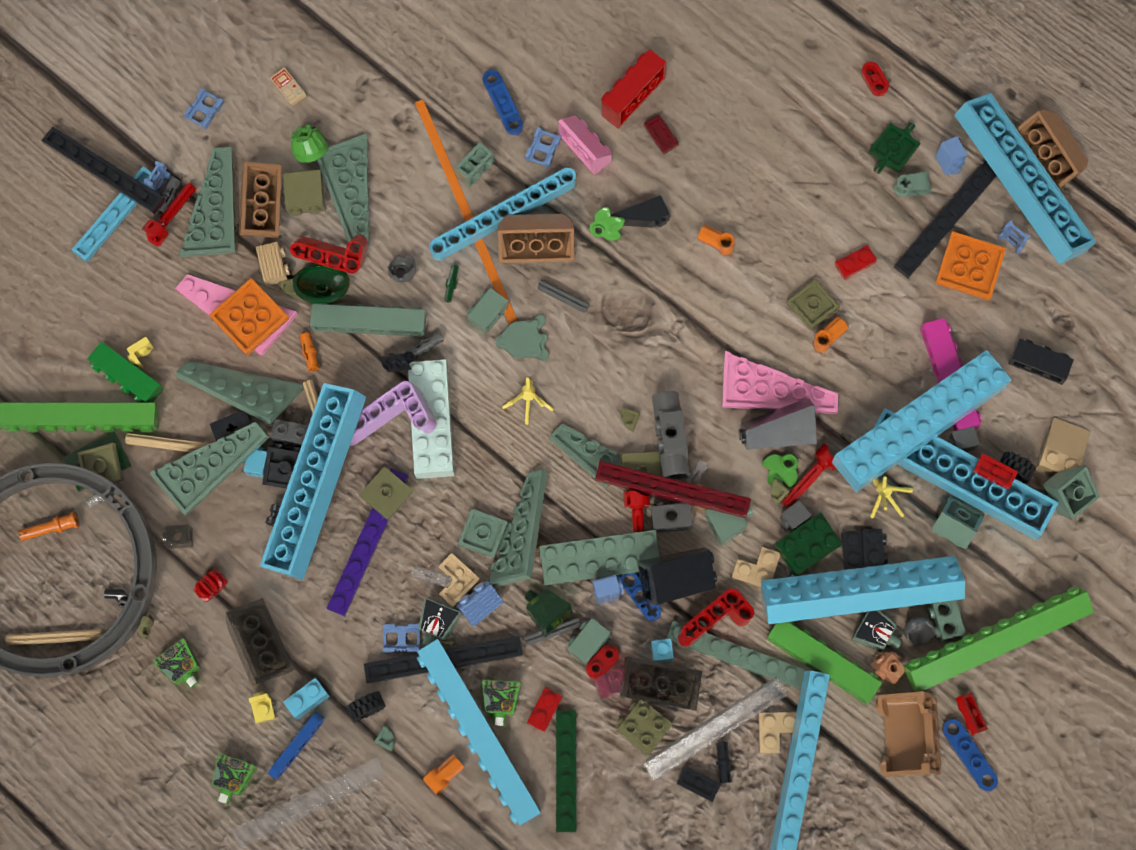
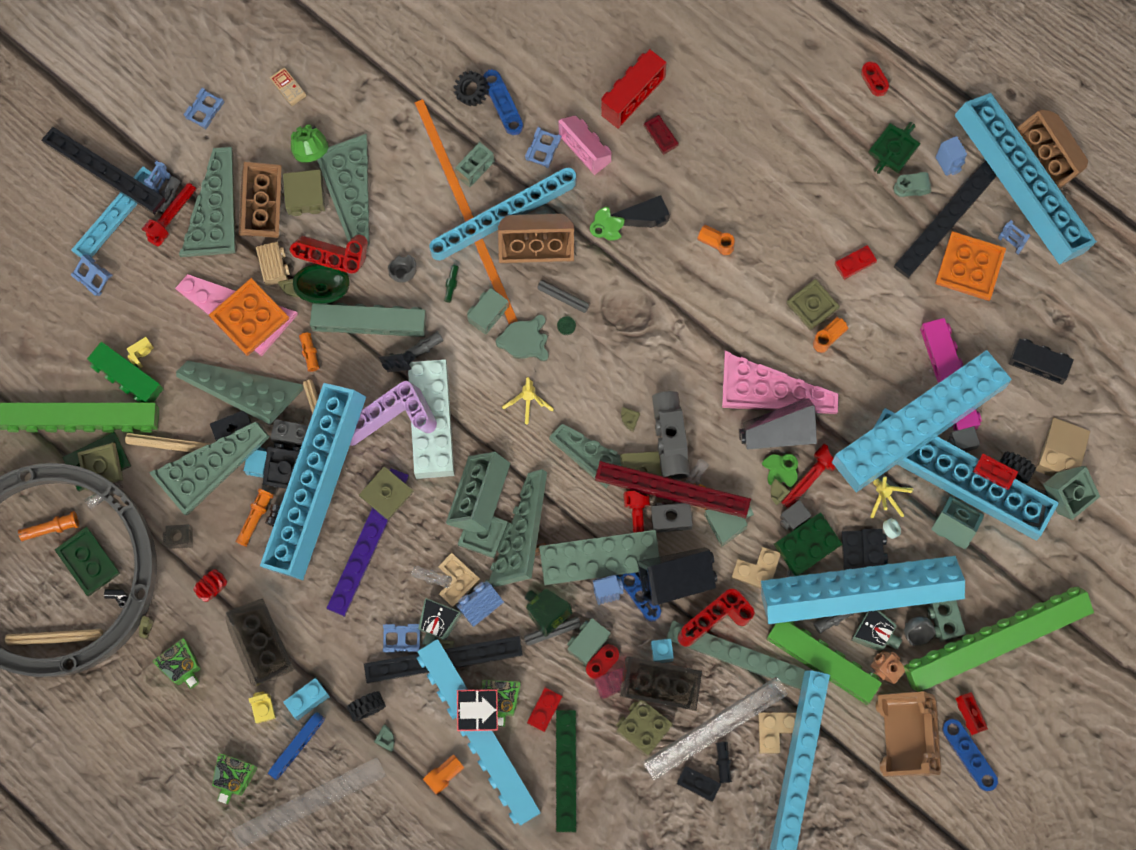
(87, 561): none -> dark green plate
(93, 270): none -> medium blue piece
(257, 509): none -> orange pin
(477, 710): none -> tile
(478, 492): none -> sand green slope
(481, 82): none -> black tyre
(566, 325): none -> clear green piece
(827, 622): none -> dark grey pin
(891, 528): none -> light aqua tile

